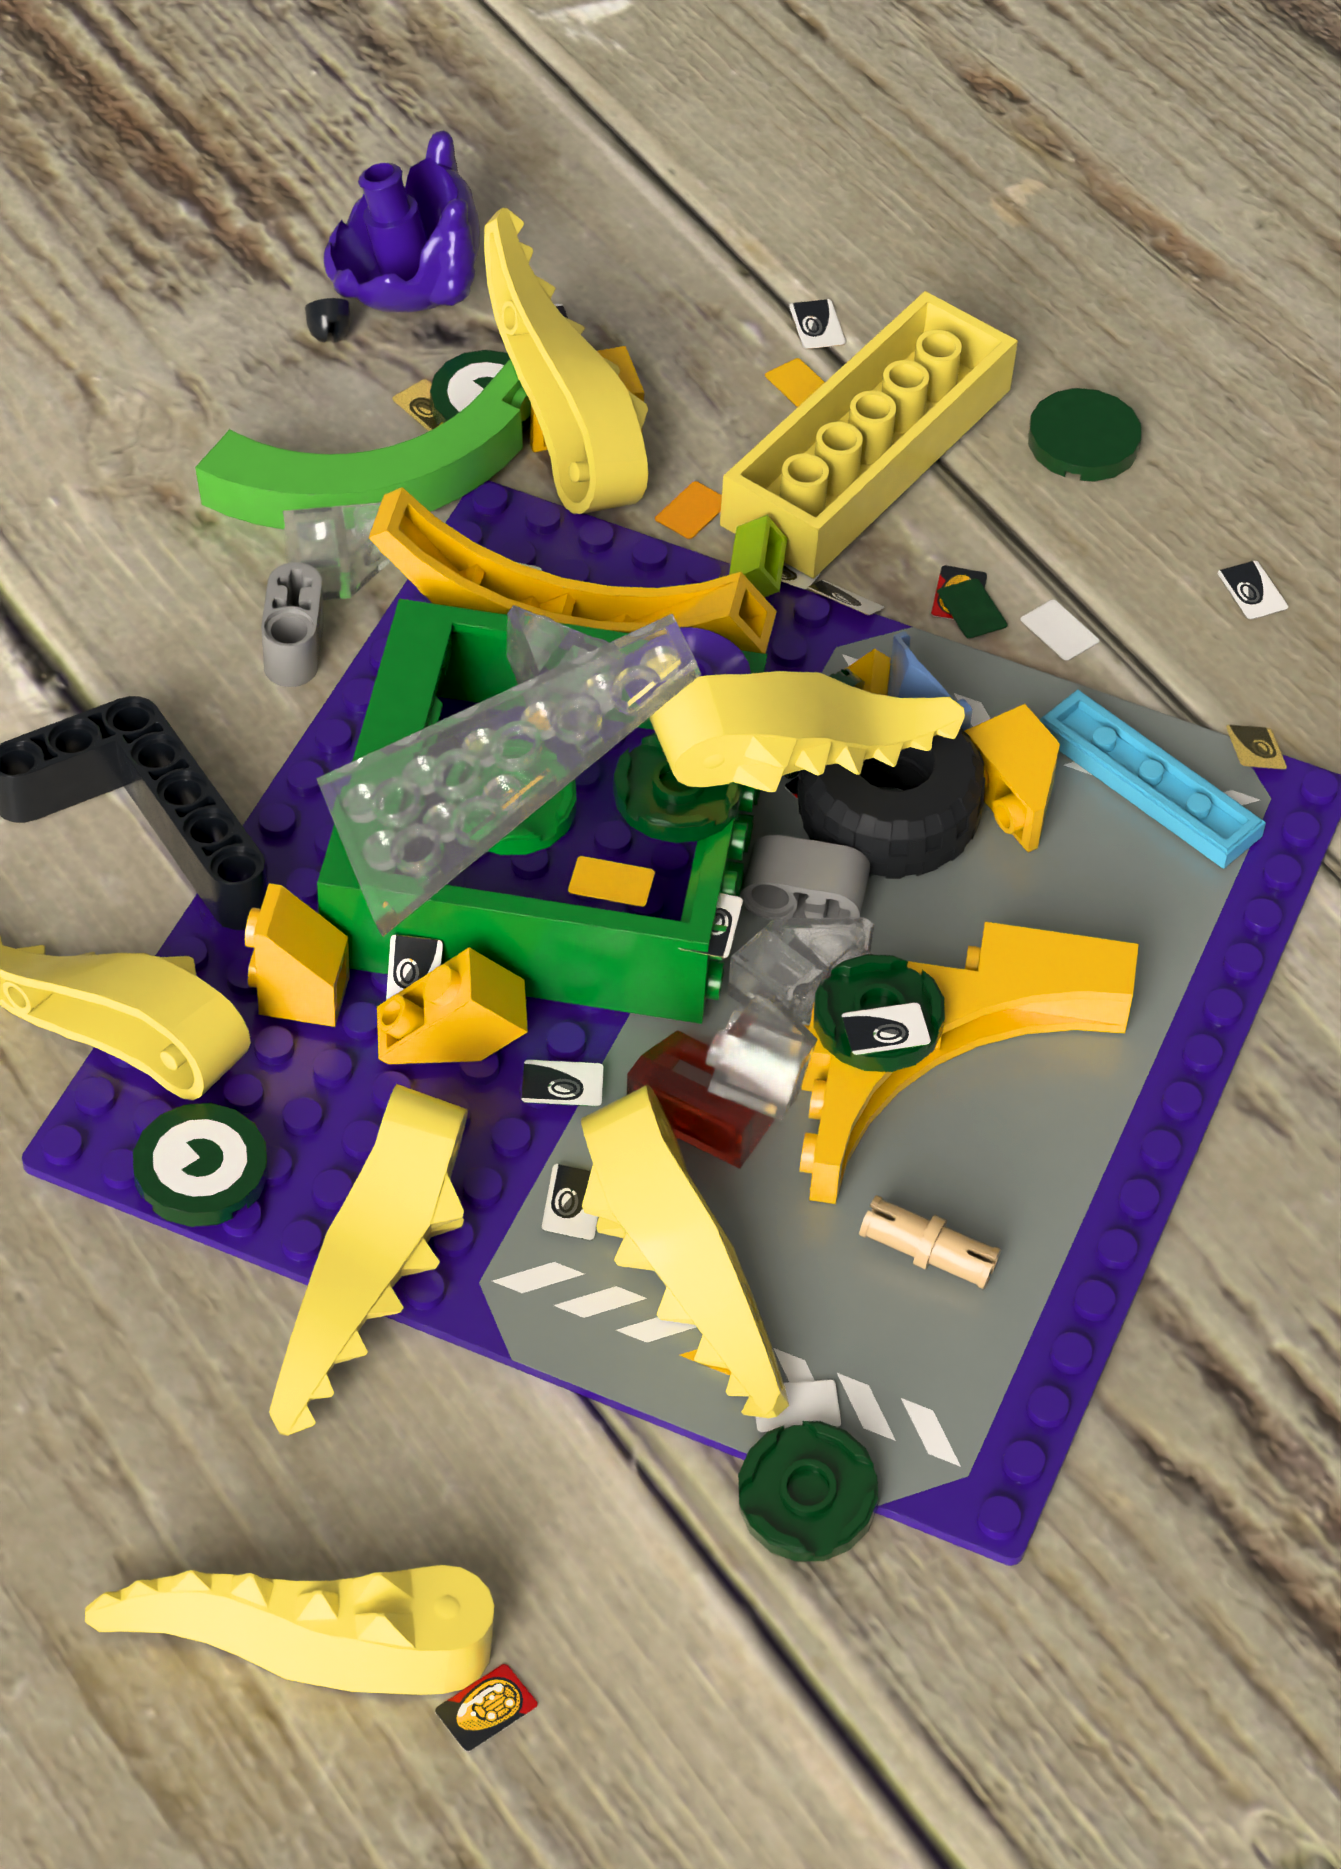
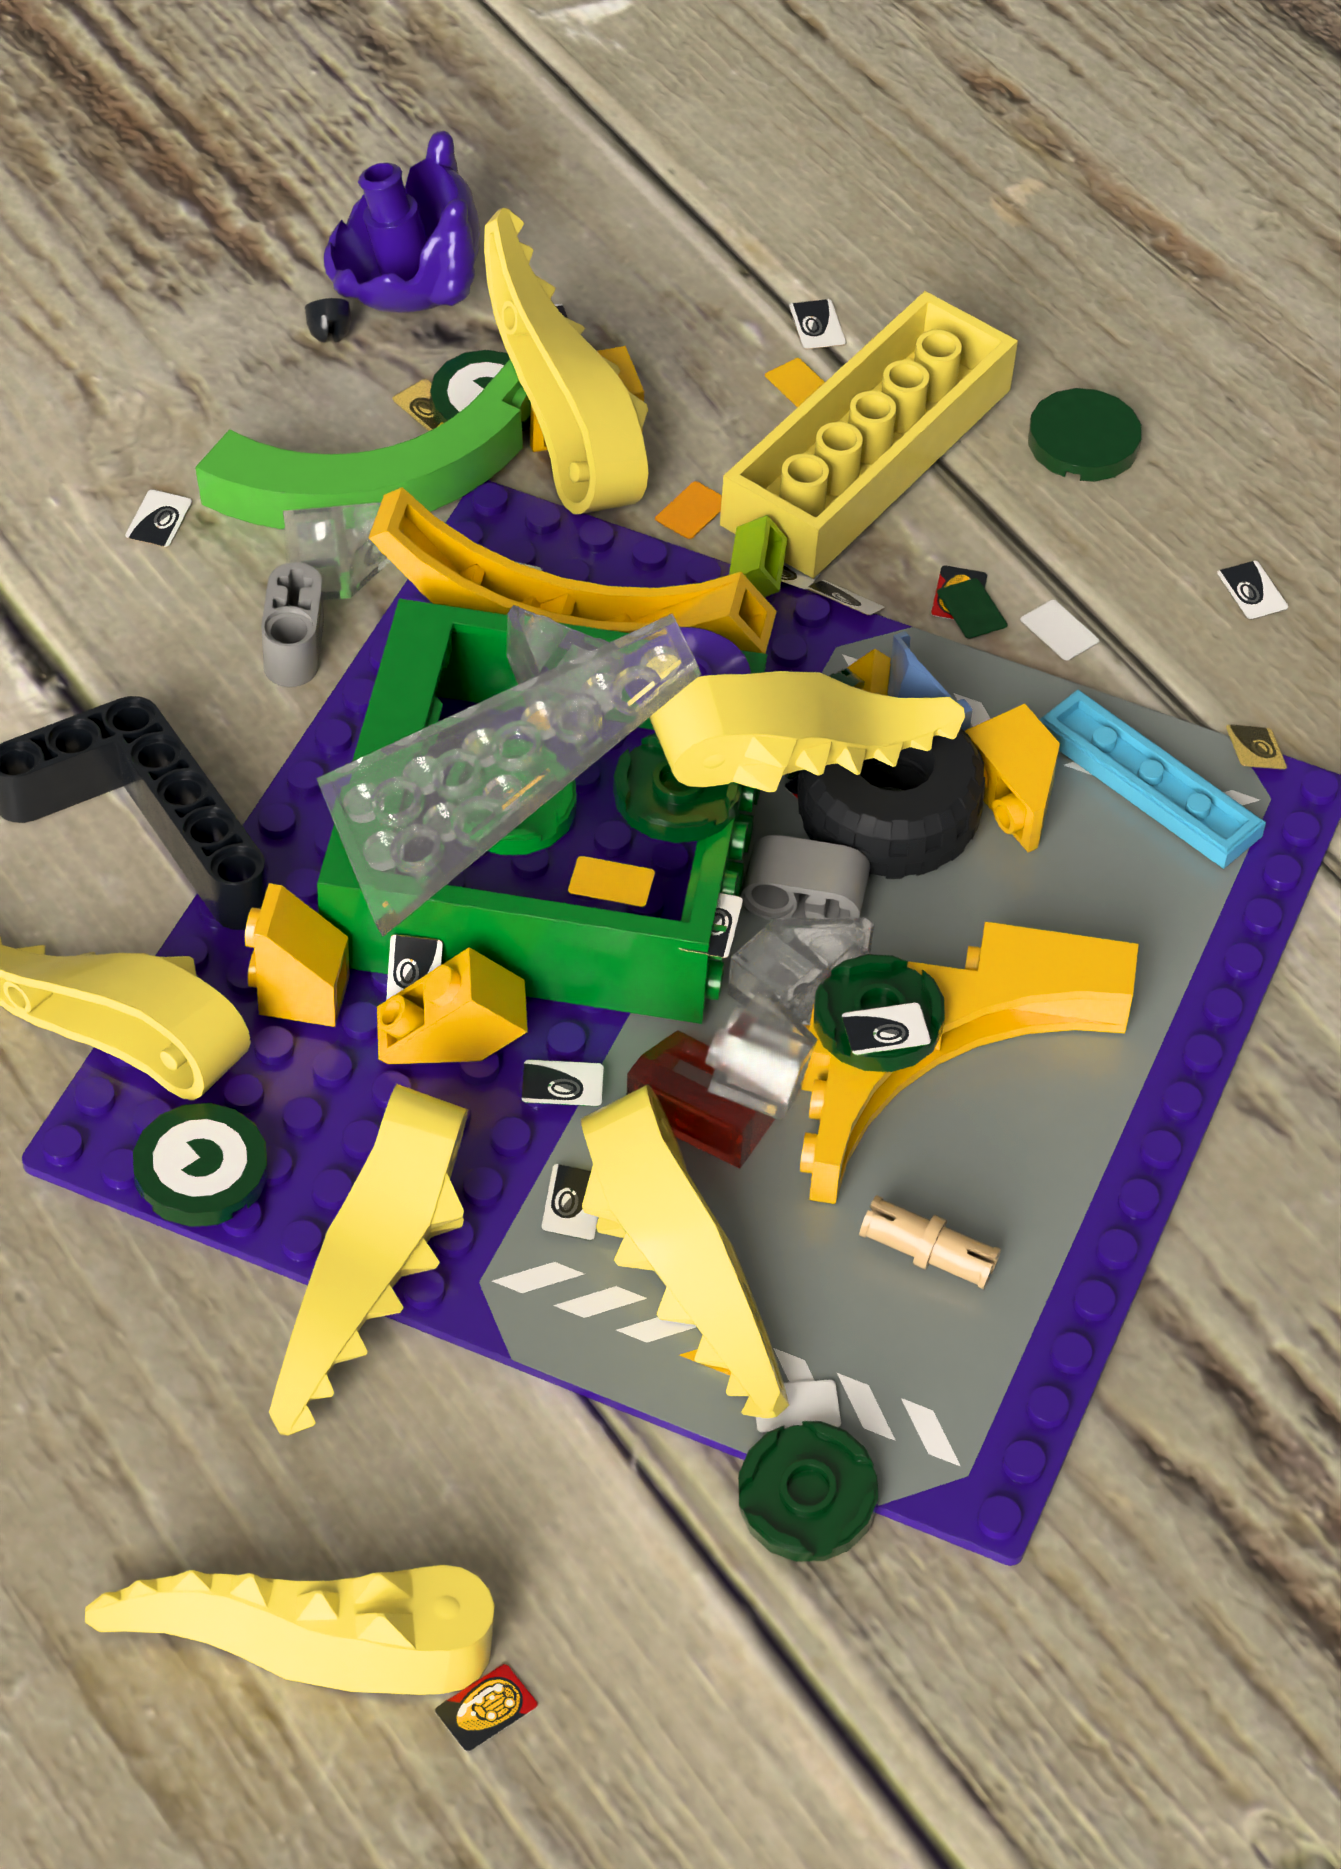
(158, 518): none -> sticker

